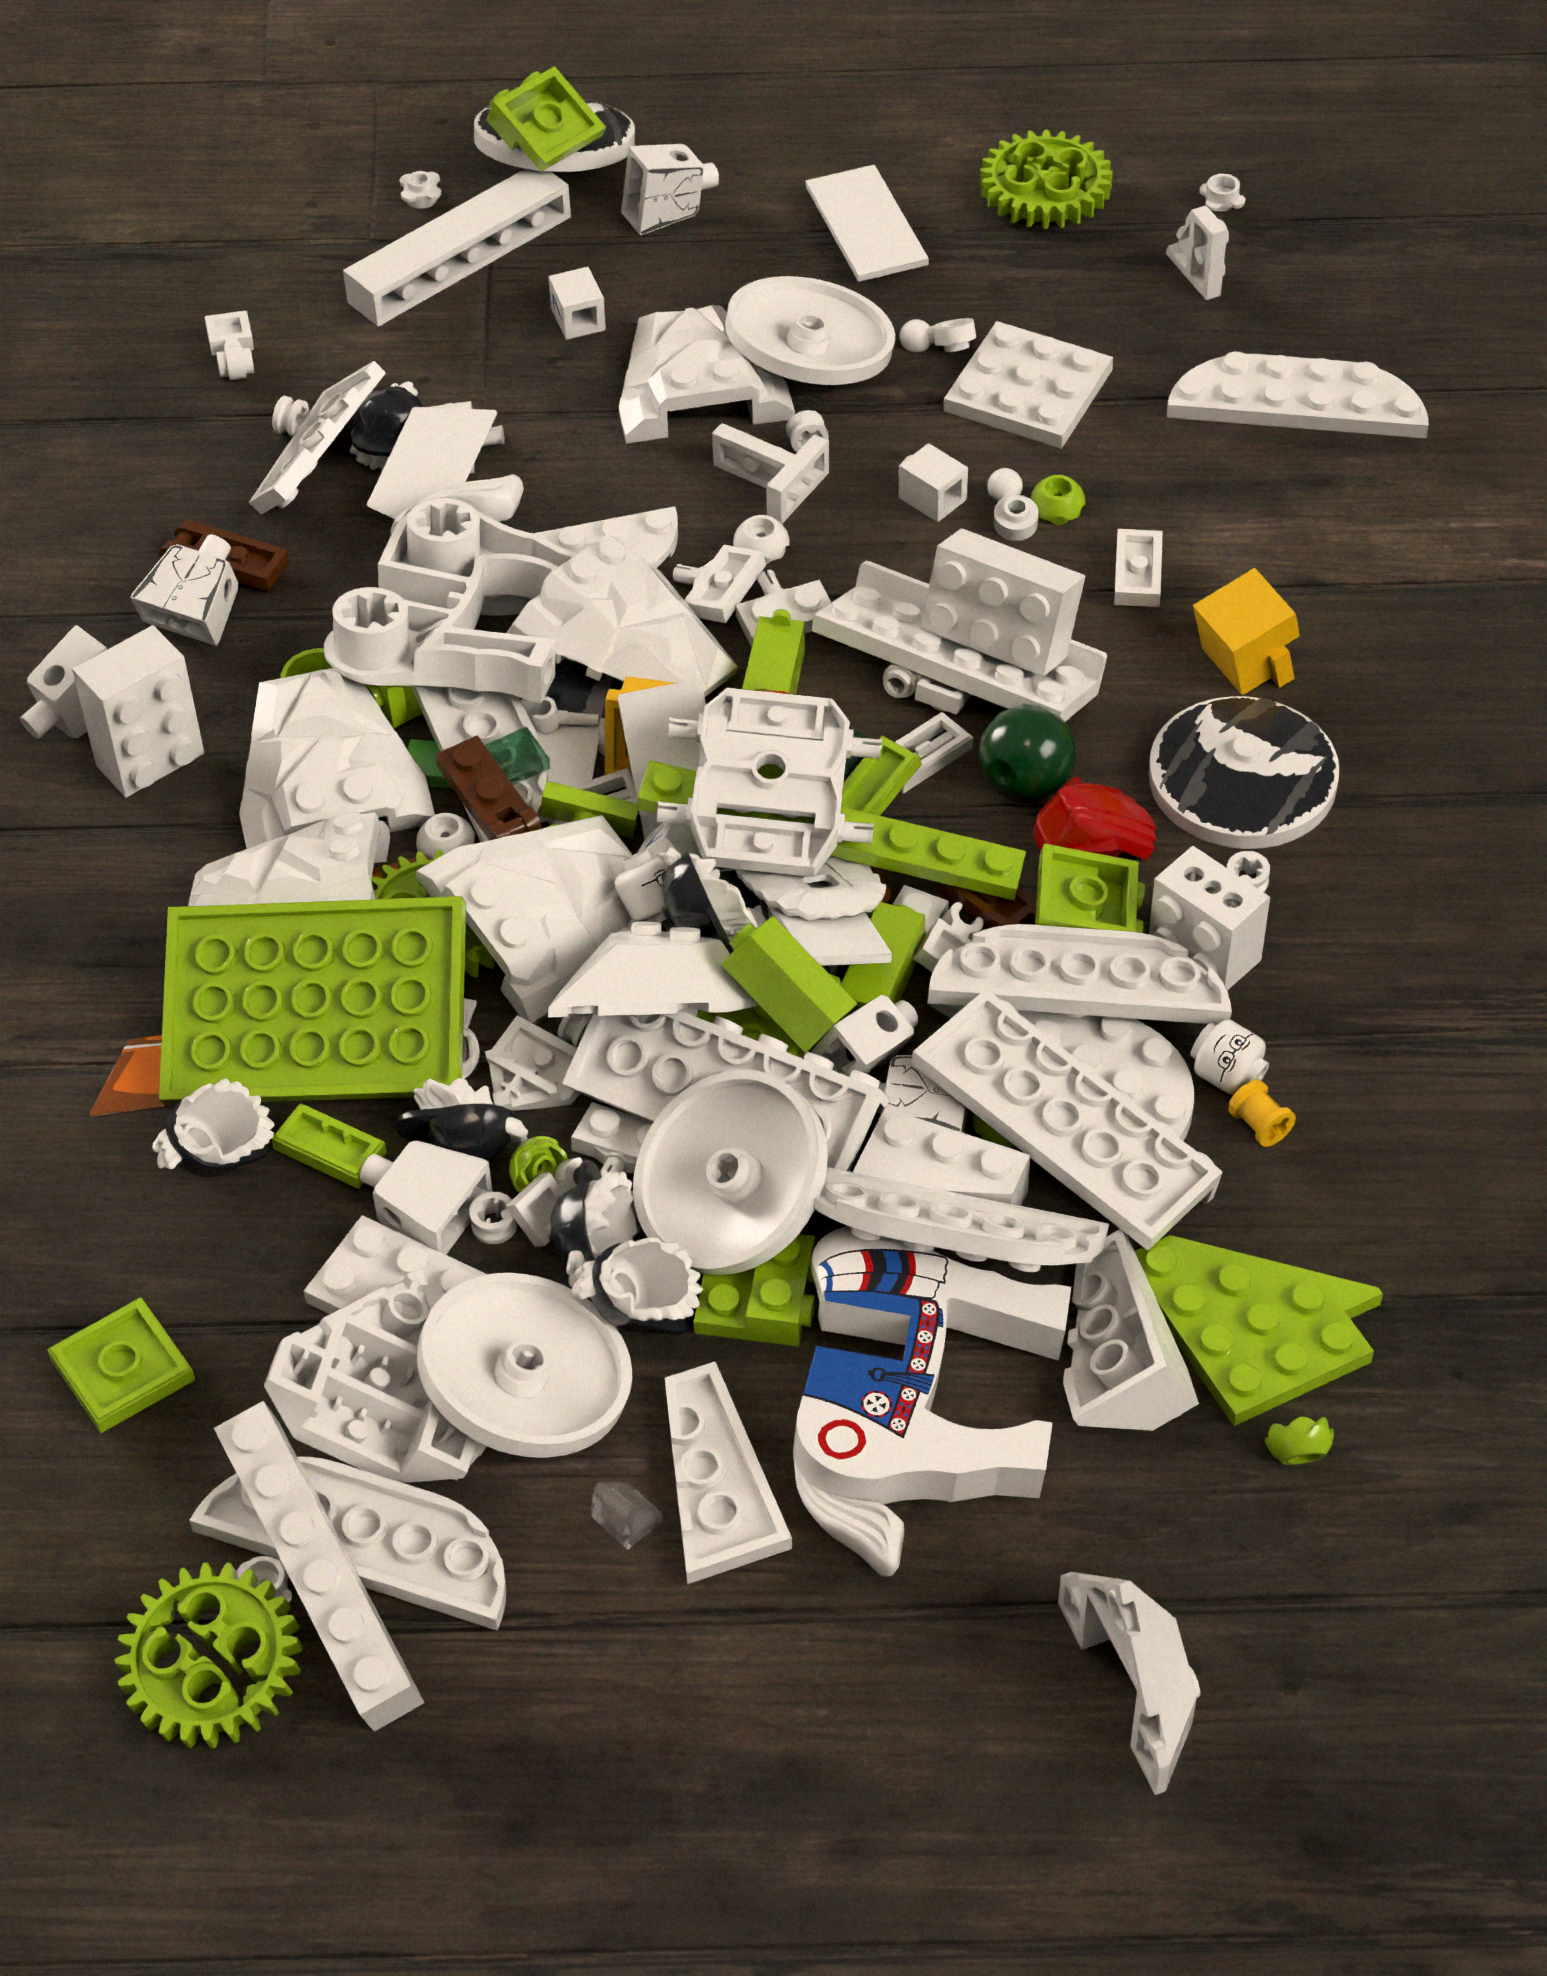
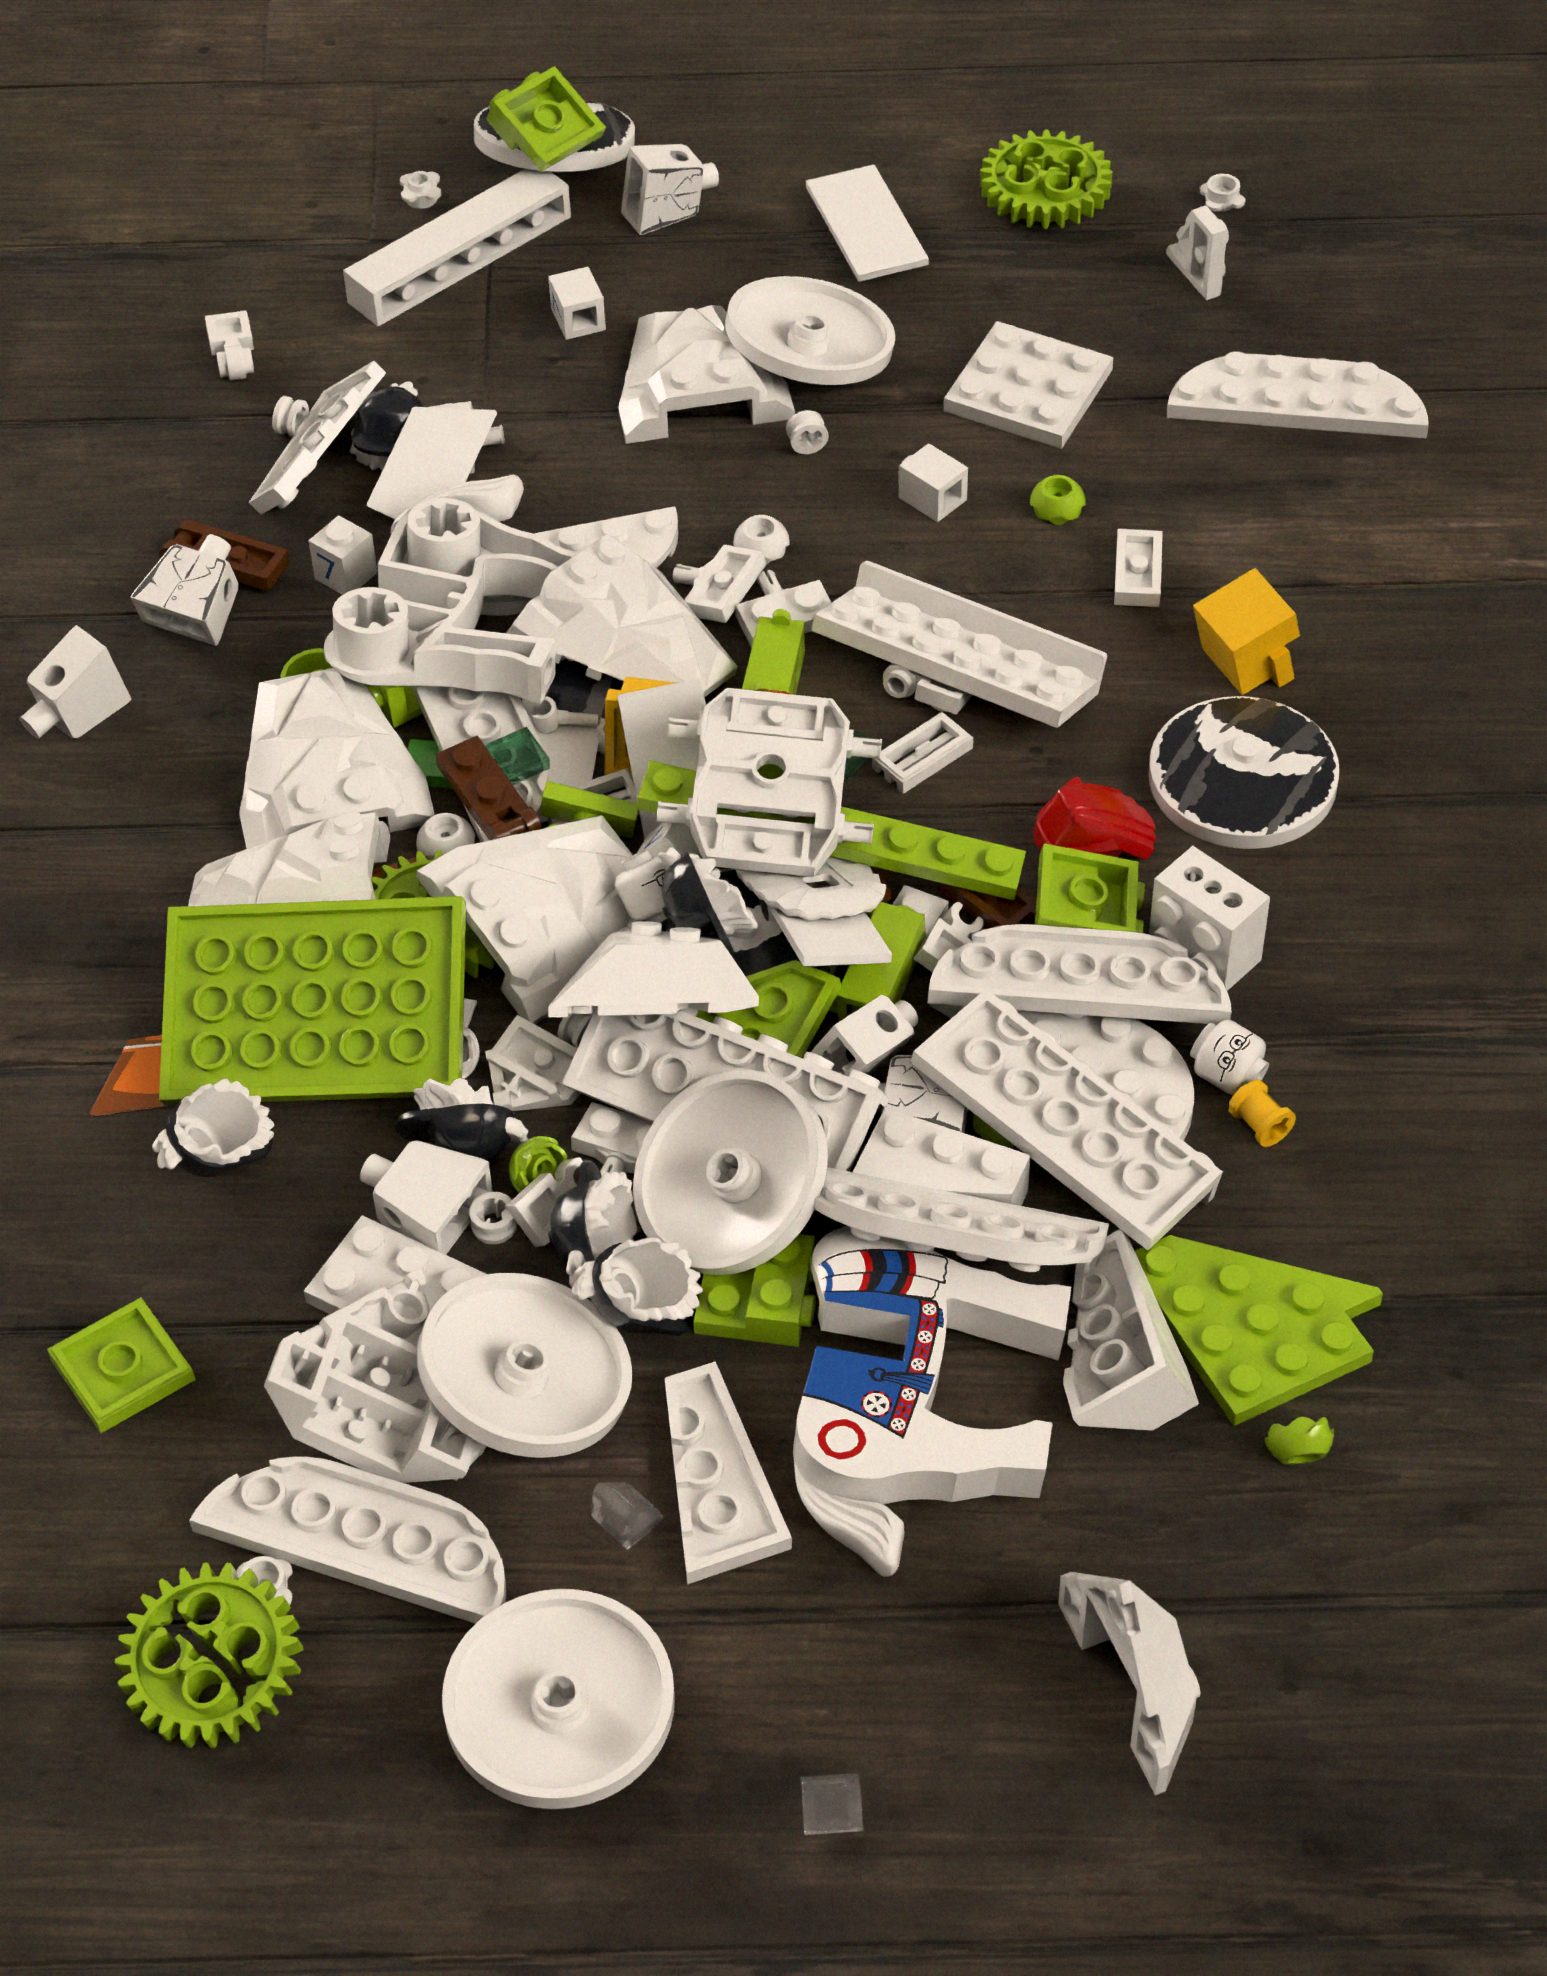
(139, 710): white brick -> none
(319, 1567): white brick -> none
(326, 1144): lime plate -> none
(343, 555): none -> white brick
(558, 1698): none -> white dish
(783, 474): white bracket -> none
(787, 982): lime brick -> none
(831, 1804): none -> clear slope
(877, 781): lime tile -> none
(952, 334): white plate -> none
(1002, 601): white brick -> none
(1005, 488): white plate -> none
(1027, 753): dark green piece -> none
(1251, 863): white bush -> none

